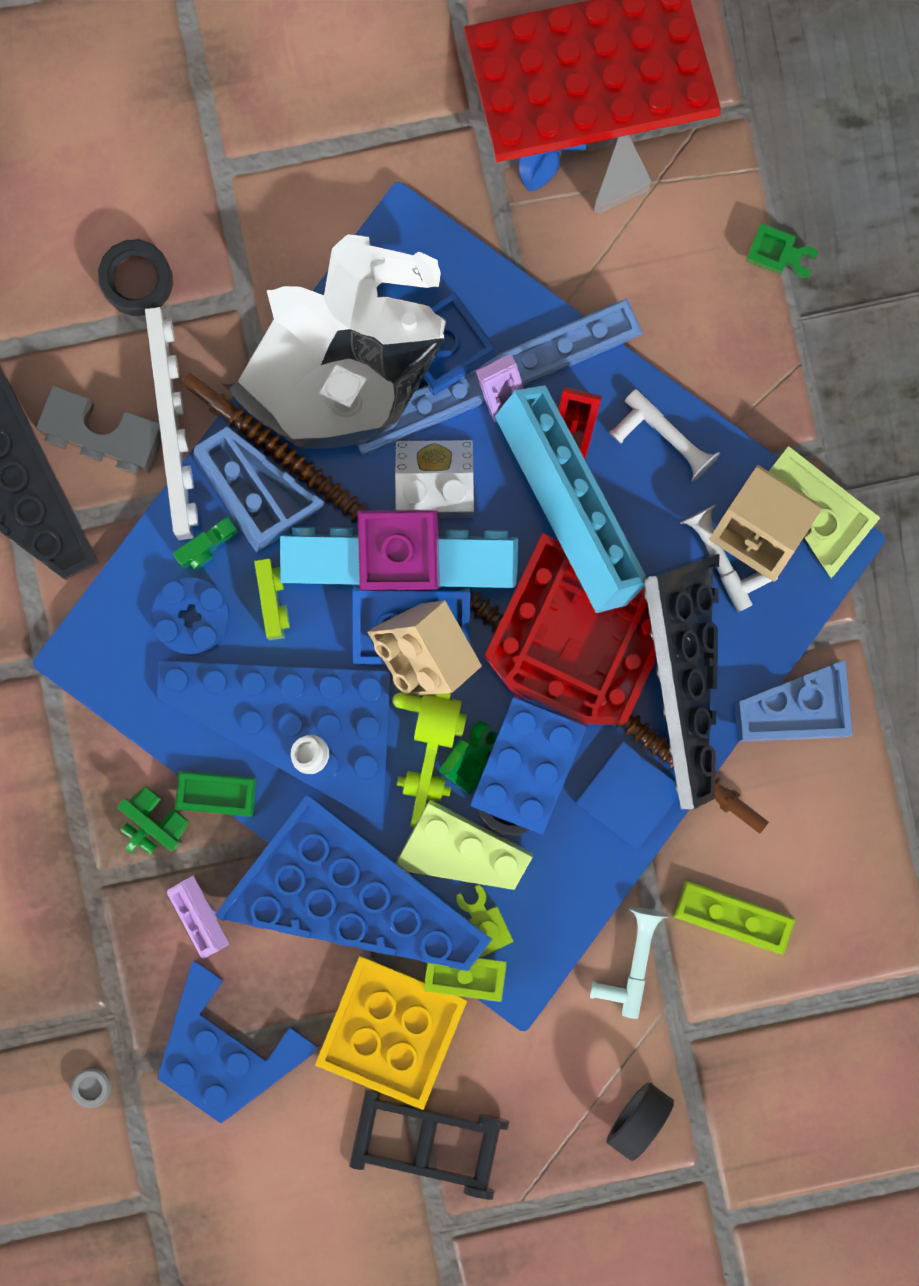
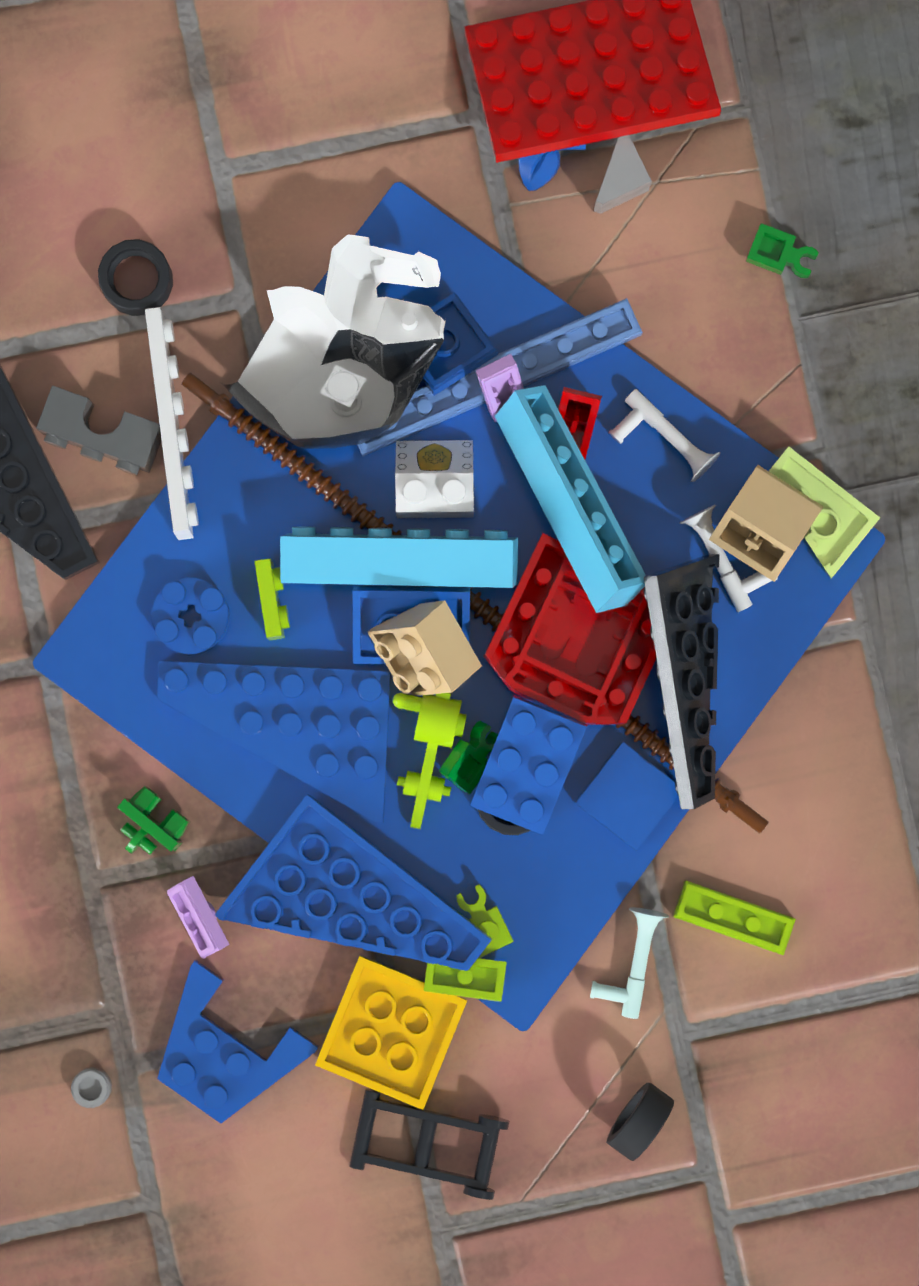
(198, 550): green plate -> none
(215, 793): green tile -> none
(253, 489): medium blue wedge -> none
(310, 754): white plate -> none
(398, 549): magenta tile -> none
(462, 850): yellowish green wing -> none
(800, 709): medium blue wing -> none

